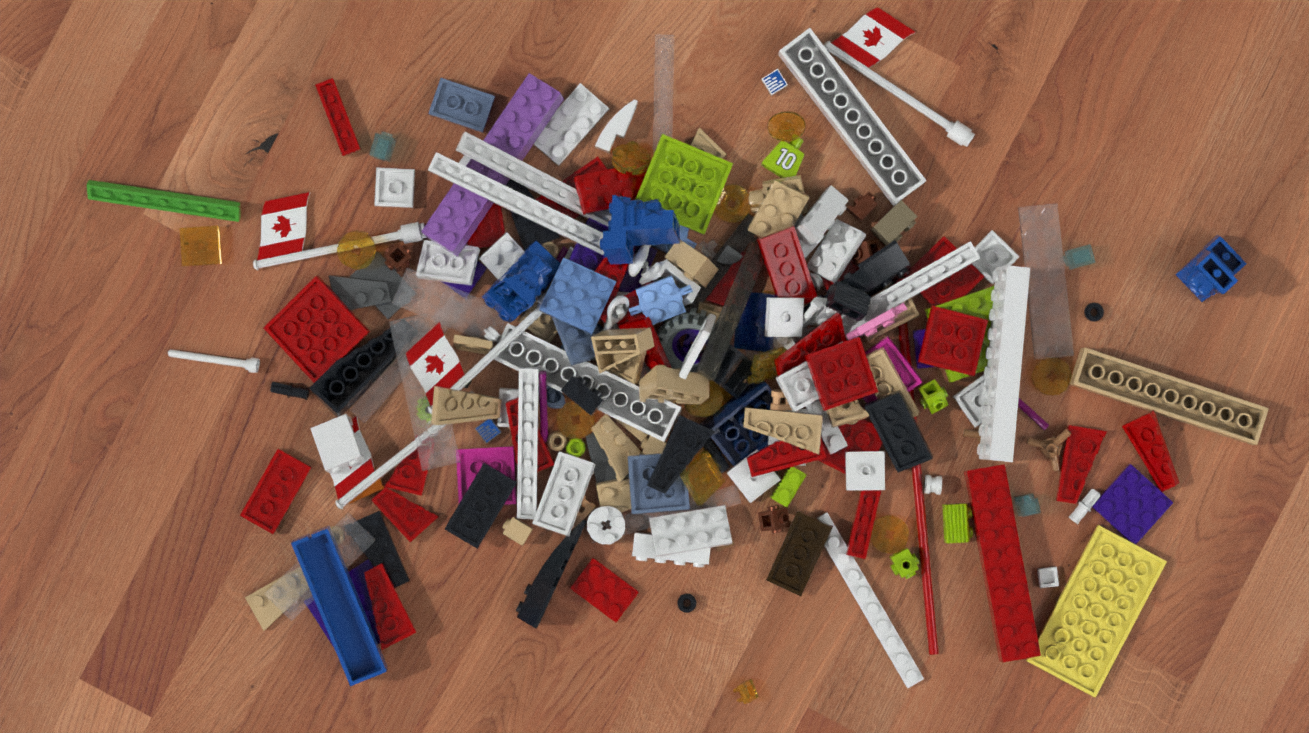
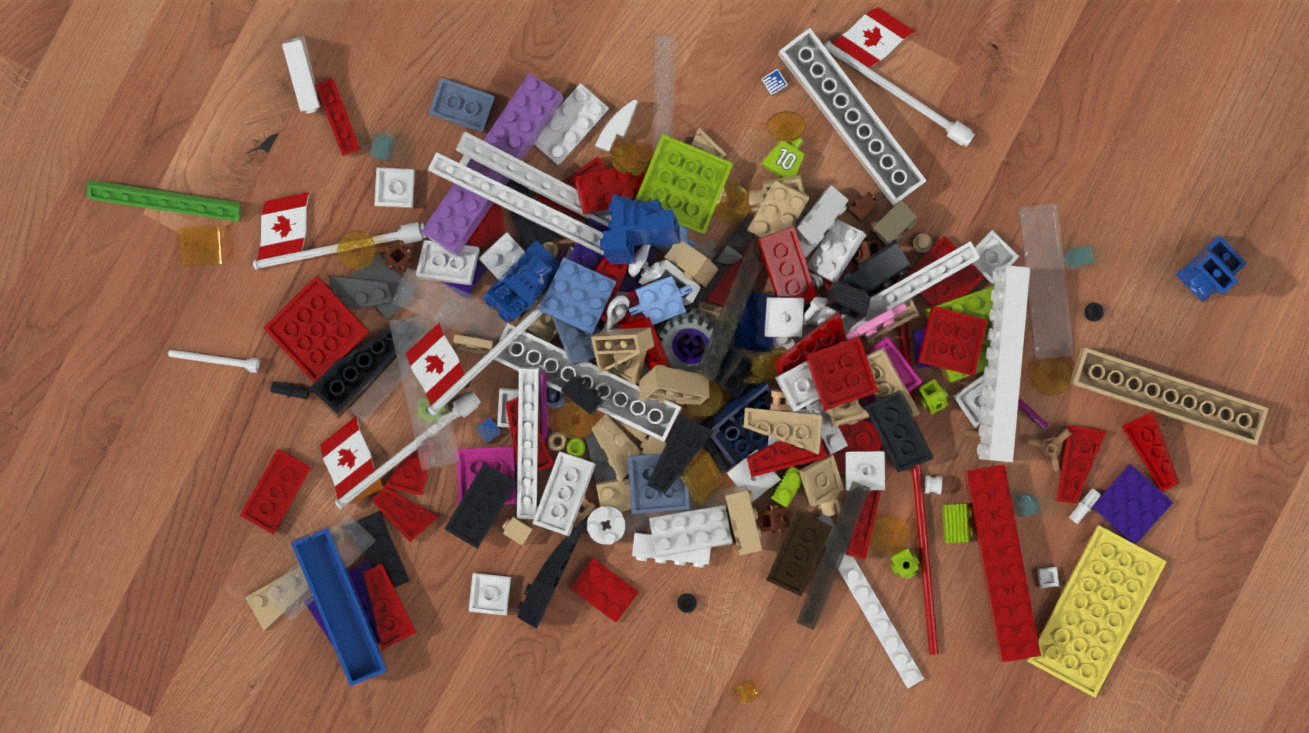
(301, 74): none -> white slope
(337, 444): white panel -> none
(460, 406): tan wing -> none
(489, 594): none -> white plate
(492, 334): white plate -> none
(697, 346): white tile -> none
(743, 519): none -> tan wedge
(823, 485): none -> tan plate
(833, 555): none -> clear smoke plate
(922, 243): none -> tan plate

